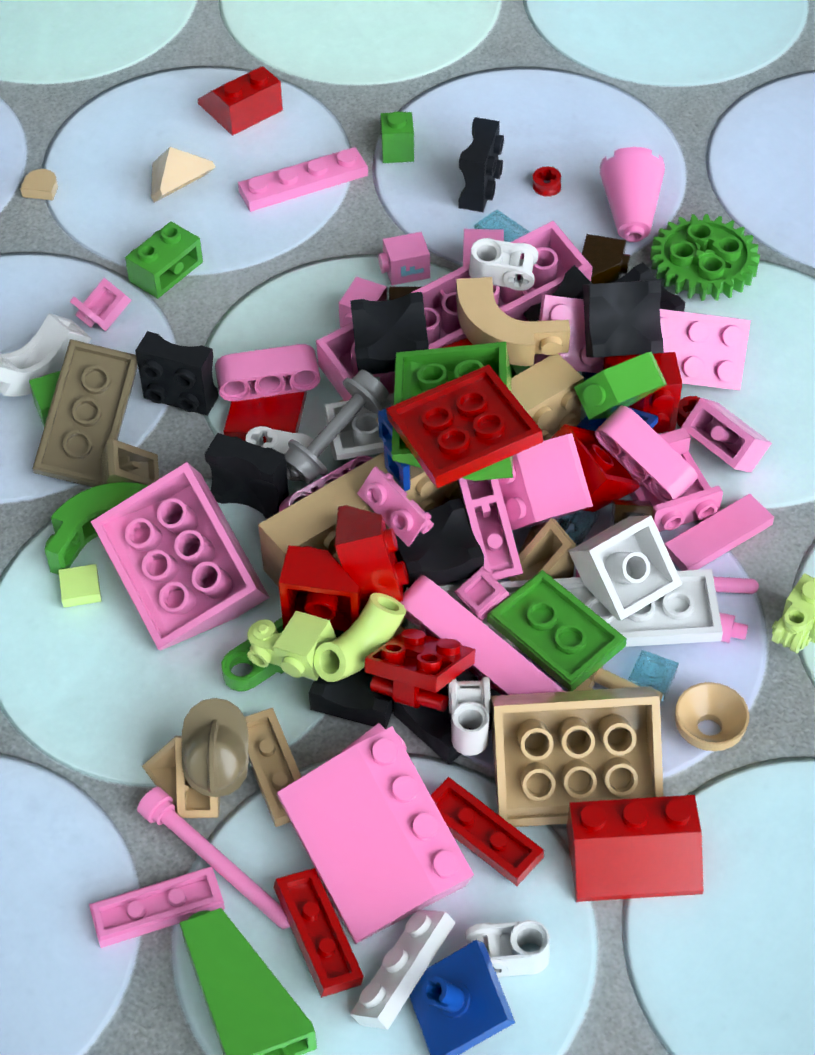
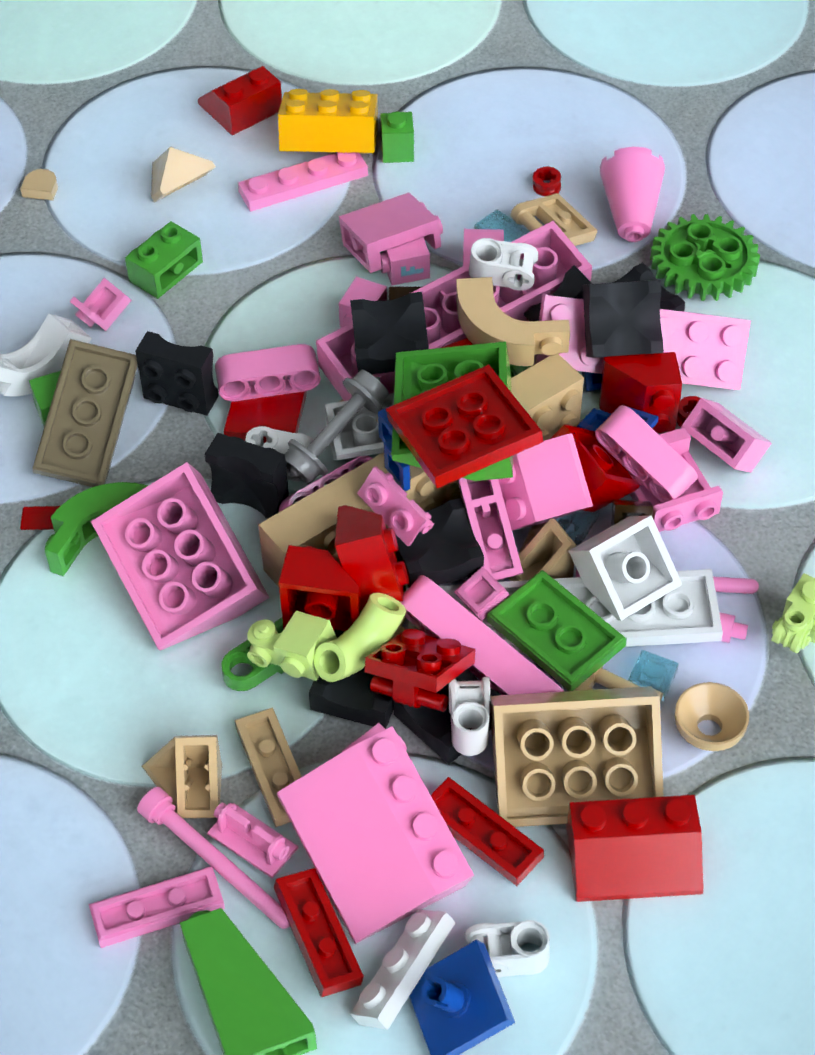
(37, 517): none -> red sticker
(79, 585): yellowish green tile -> none
(128, 464): dark tan slope -> none
(215, 747): dark tan piece -> none
(251, 839): none -> bright pink hinge
(328, 121): none -> yellow brick
(387, 226): none -> bright pink panel
(481, 164): black brick -> none
(554, 209): none -> tan plate
(606, 258): dark brown slope -> none
(620, 386): bright green slope -> none
(719, 533): bright pink tile -> none

